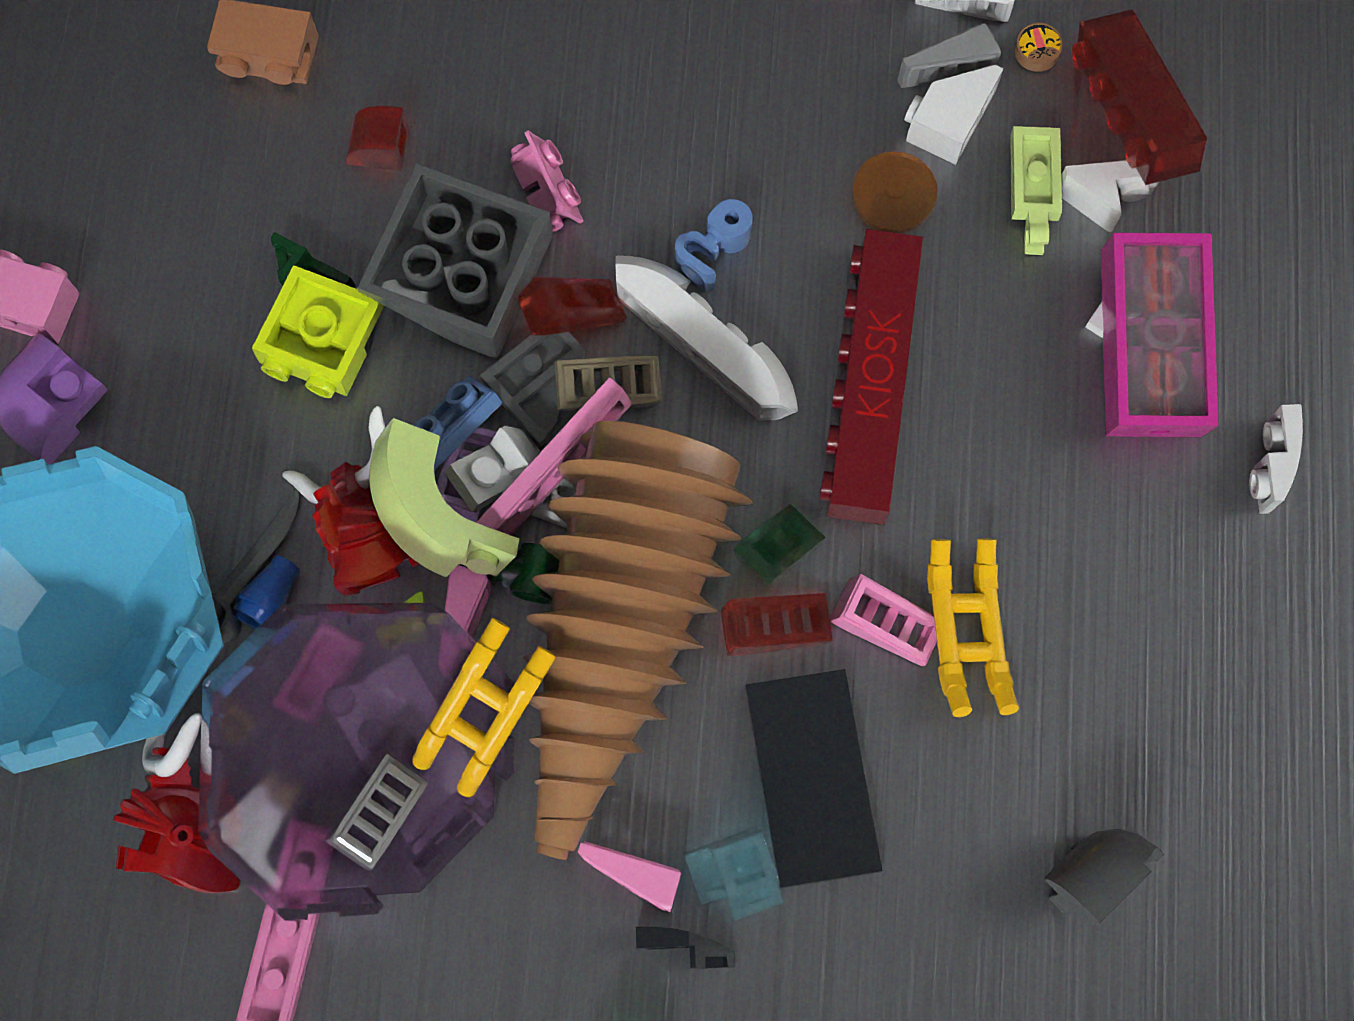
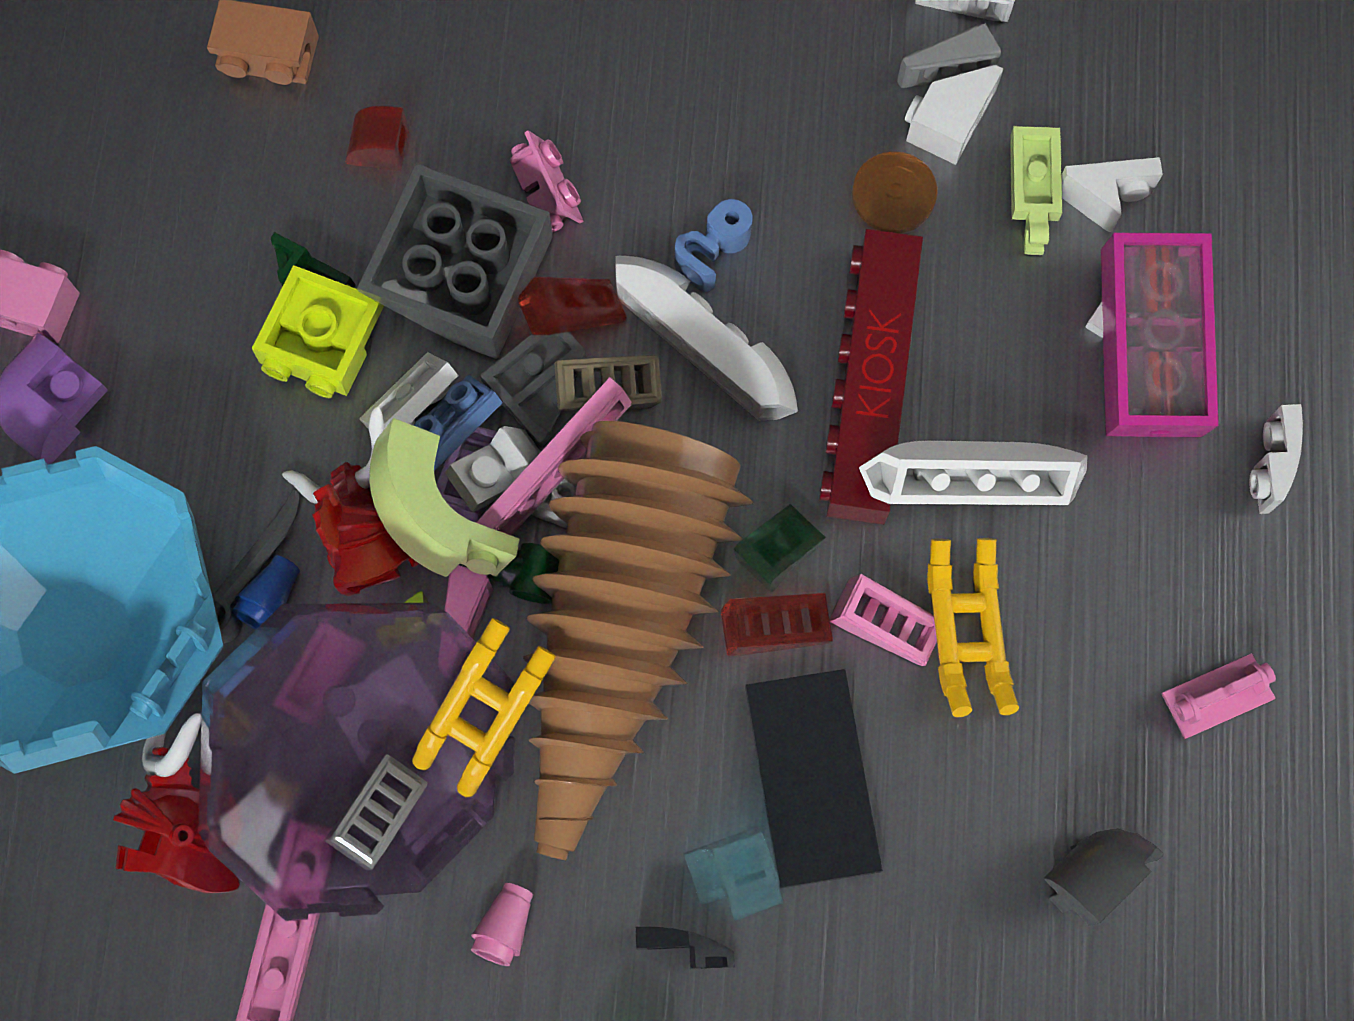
(415, 391): none -> white plate
(503, 926): none -> bright pink cone
(645, 878): bright pink slope -> none
(975, 473): none -> white brick
(1038, 47): tile -> none
(1139, 97): clear red brick -> none
(1220, 695): none -> bright pink hinge

